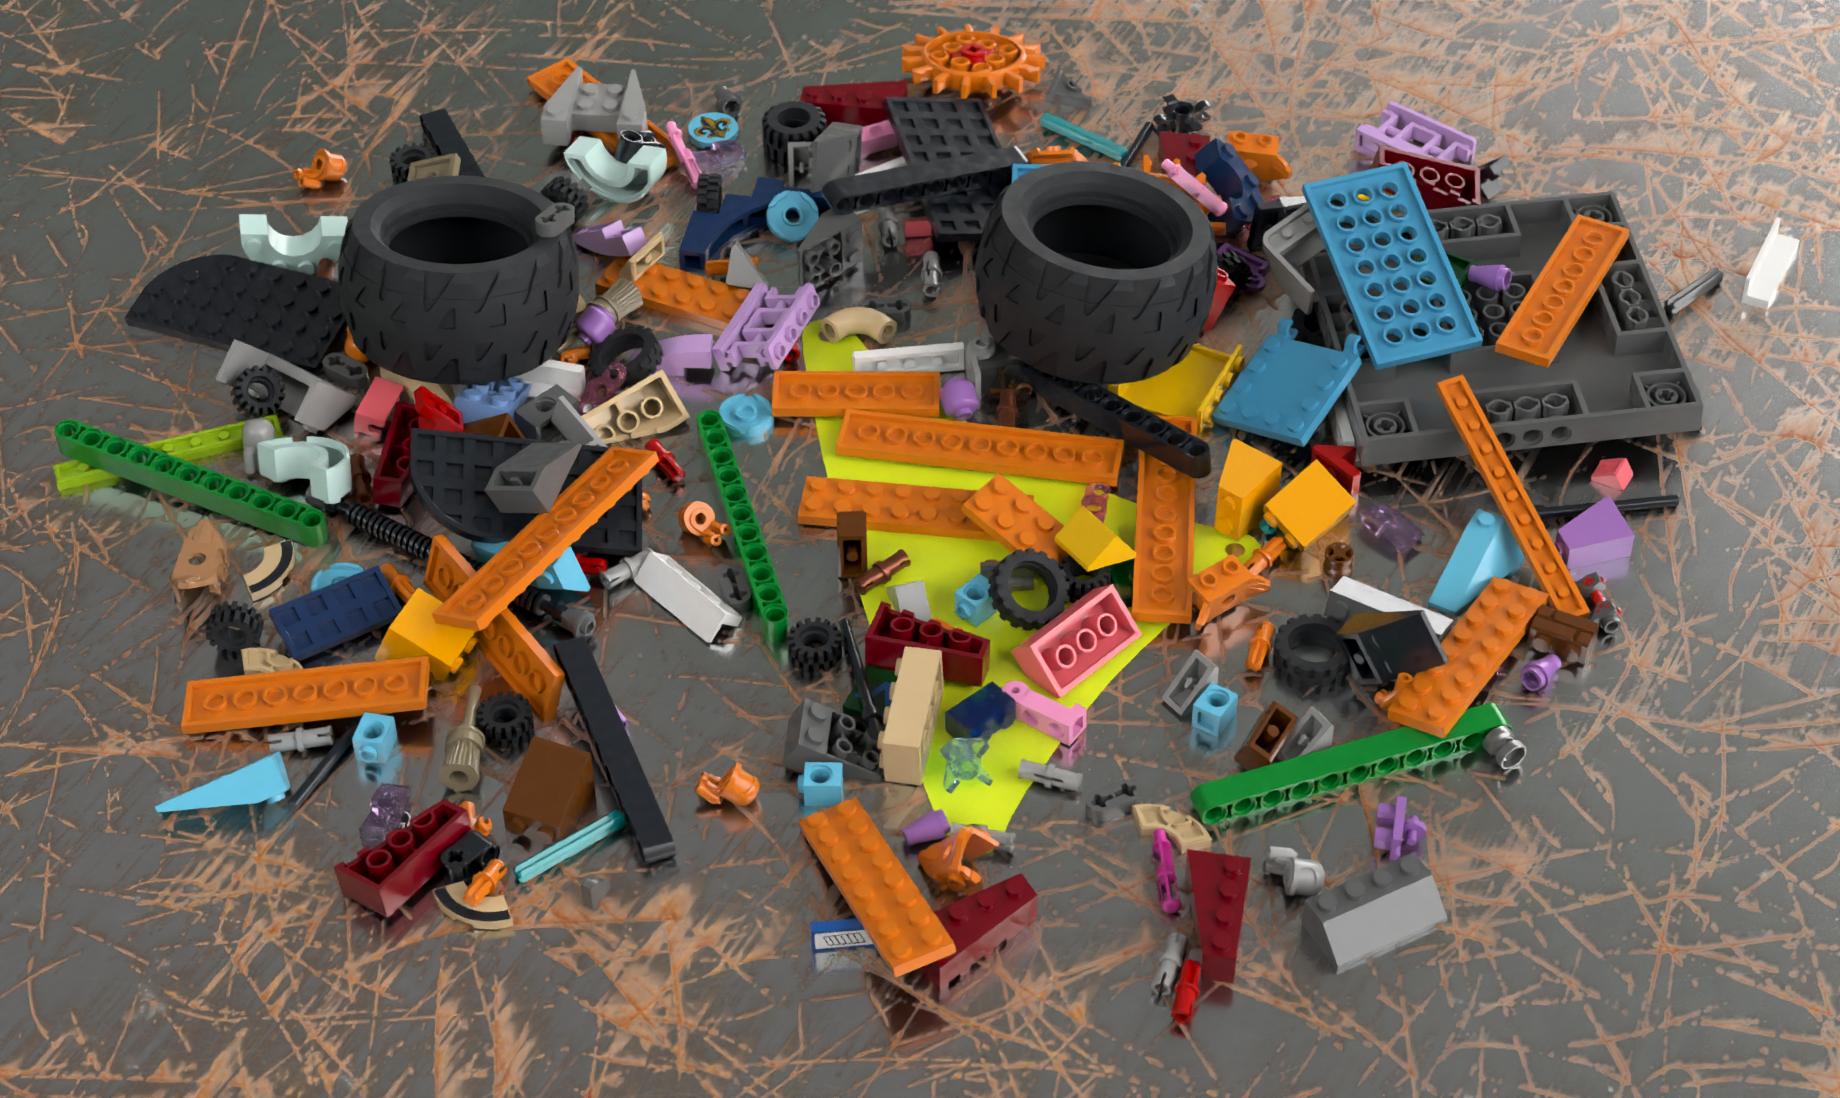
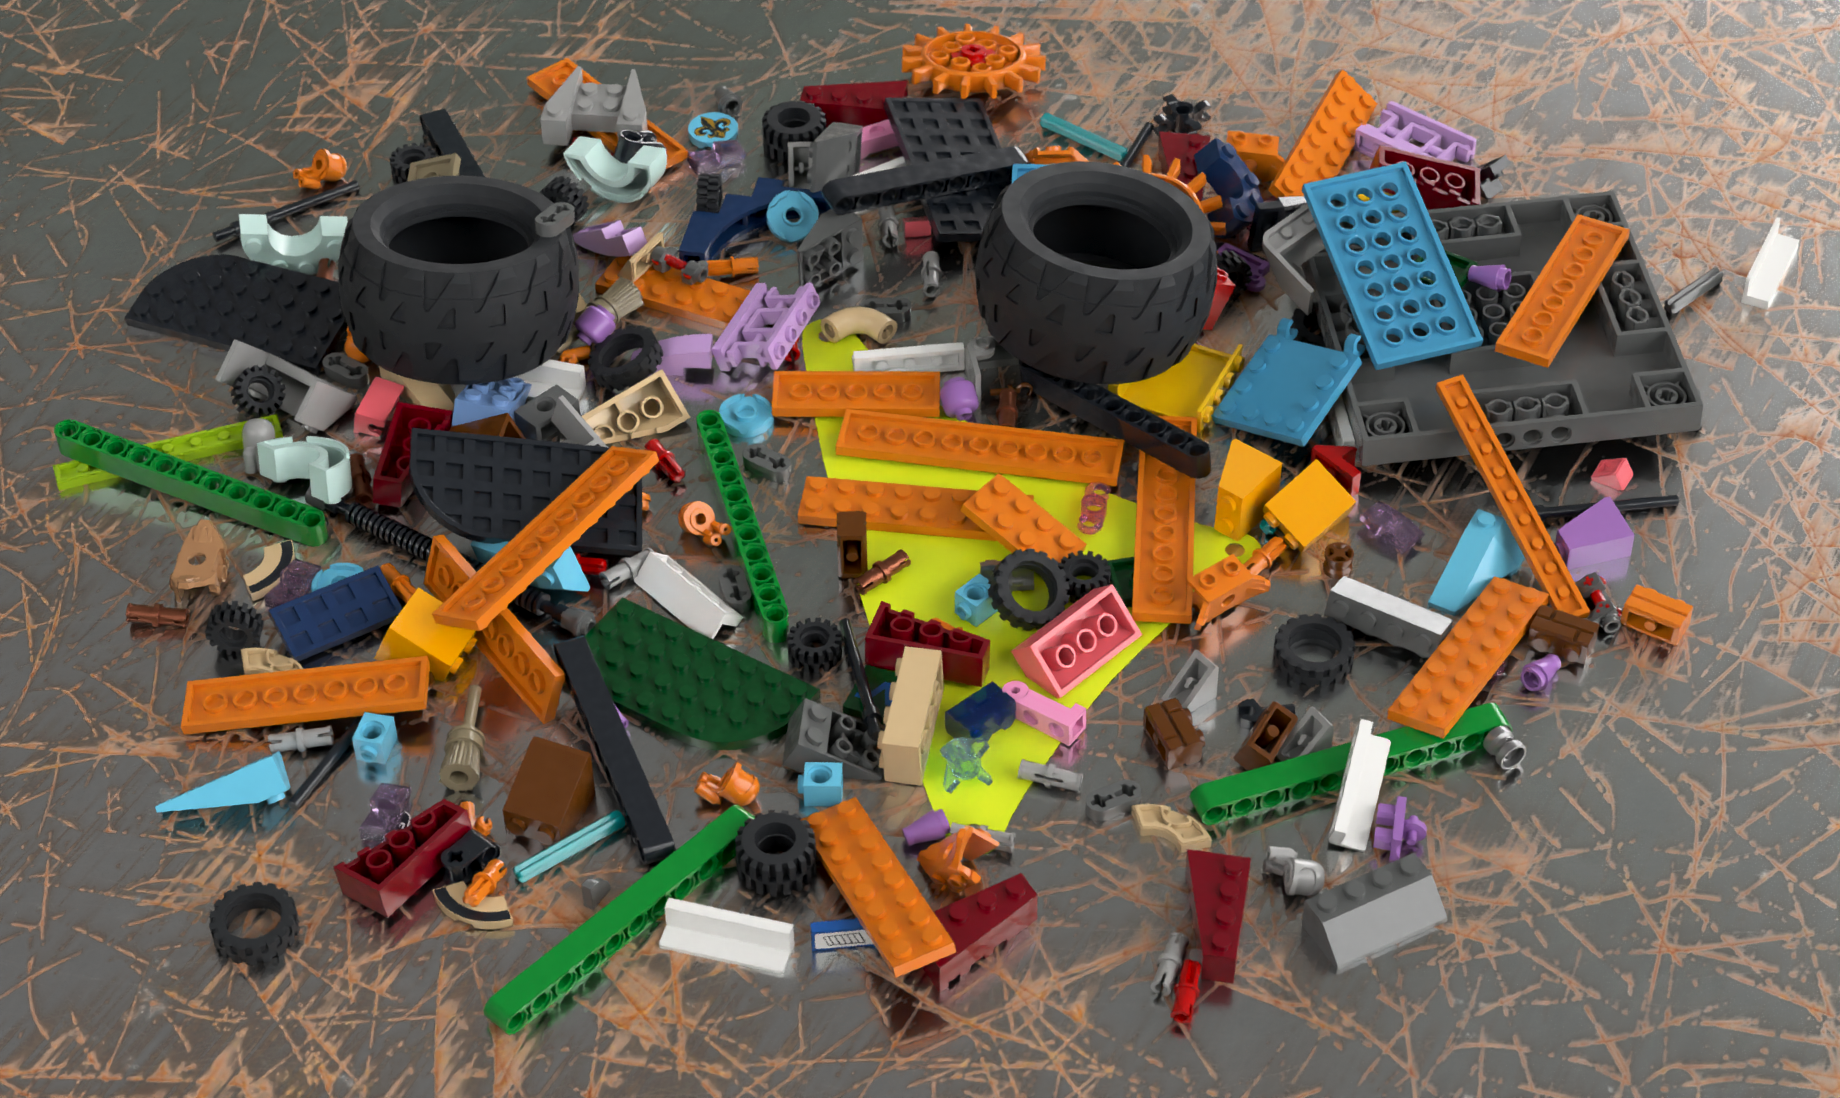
(157, 615): none -> copper pin
(234, 229): none -> black bar
(259, 948): none -> black tyre
(294, 583): none -> clear purple slope
(436, 413): red slope -> none
(505, 707): black tyre -> none
(532, 477): dark grey slope -> none
(612, 387): clear pink piece -> none
(616, 924): none -> green beam
(685, 156): bright pink piece -> none
(691, 271): none -> dark grey piece
(691, 682): none -> dark green plate
(727, 936): none -> white panel
(742, 269): light grey slope -> none
(766, 463): none -> dark grey beam
(779, 871): none -> black tyre
(911, 597): light grey slope -> none
(1067, 92): dark grey tile -> none
(1092, 542): yellow slope -> none
(1166, 872): dark pink piece -> none
(1173, 733): none -> reddish brown brick
(1194, 187): bright pink piece -> none
(1214, 710): medium azure brick -> none
(1251, 707): none -> black bar
(1260, 645): orange axle -> none
(1326, 137): none -> orange plate
(1359, 788): none -> white panel
(1386, 699): orange arm -> none
(1389, 644): black slope -> none
(1656, 615): none -> orange brick

